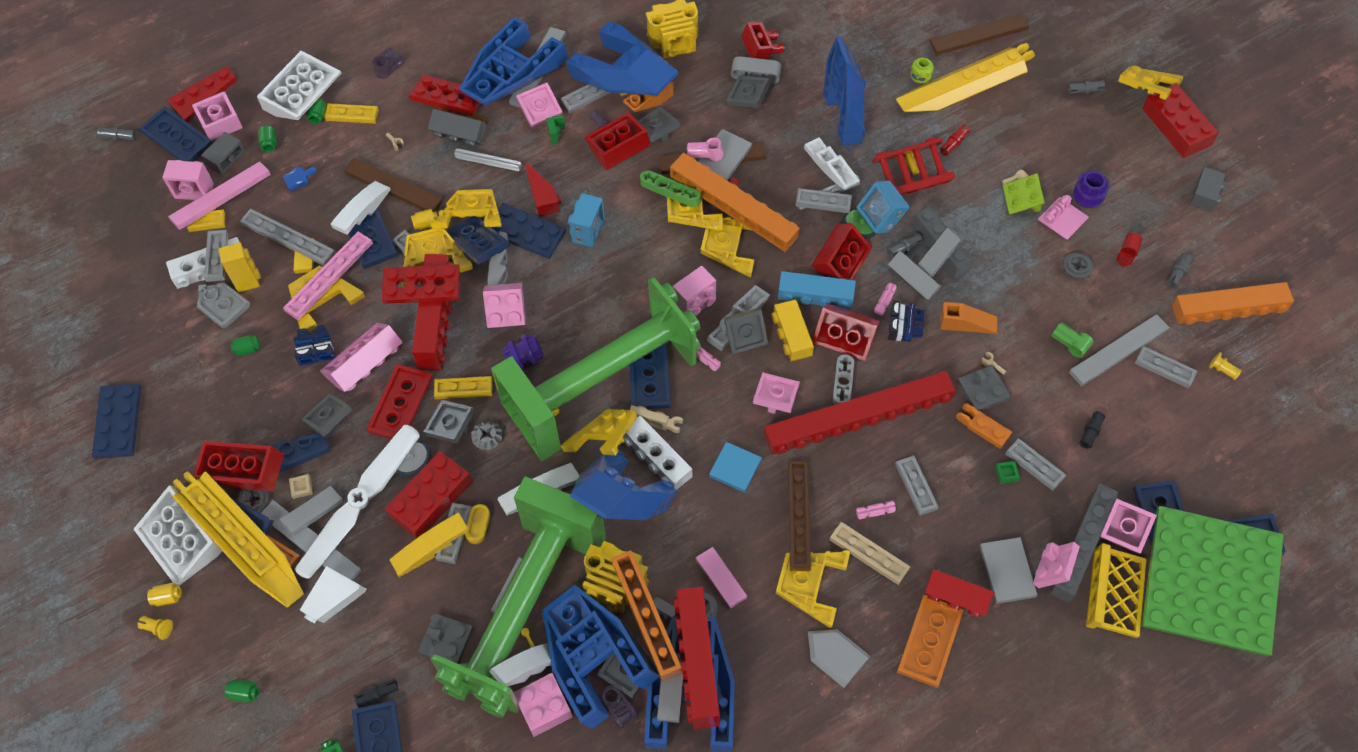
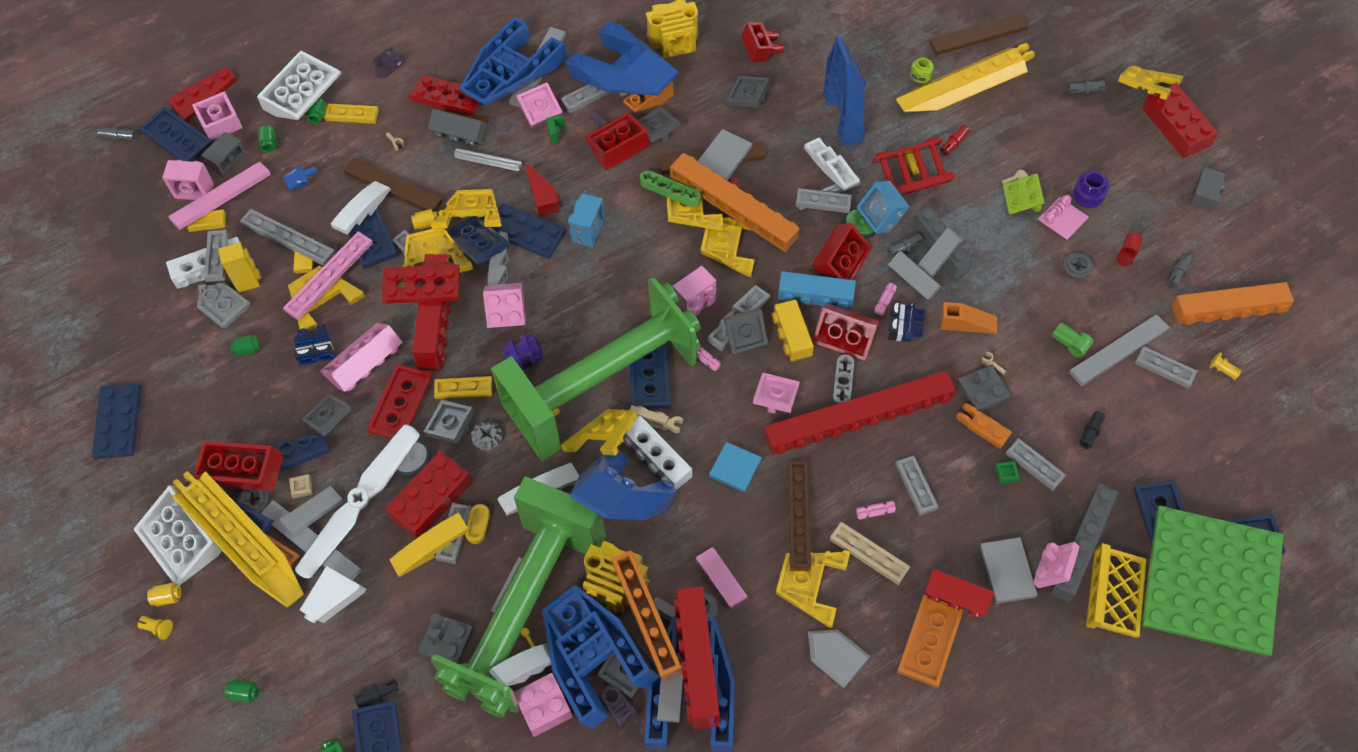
(710, 149): bright pink piece -> none
(756, 68): light grey beam -> none
(1128, 526): bright pink brick -> none

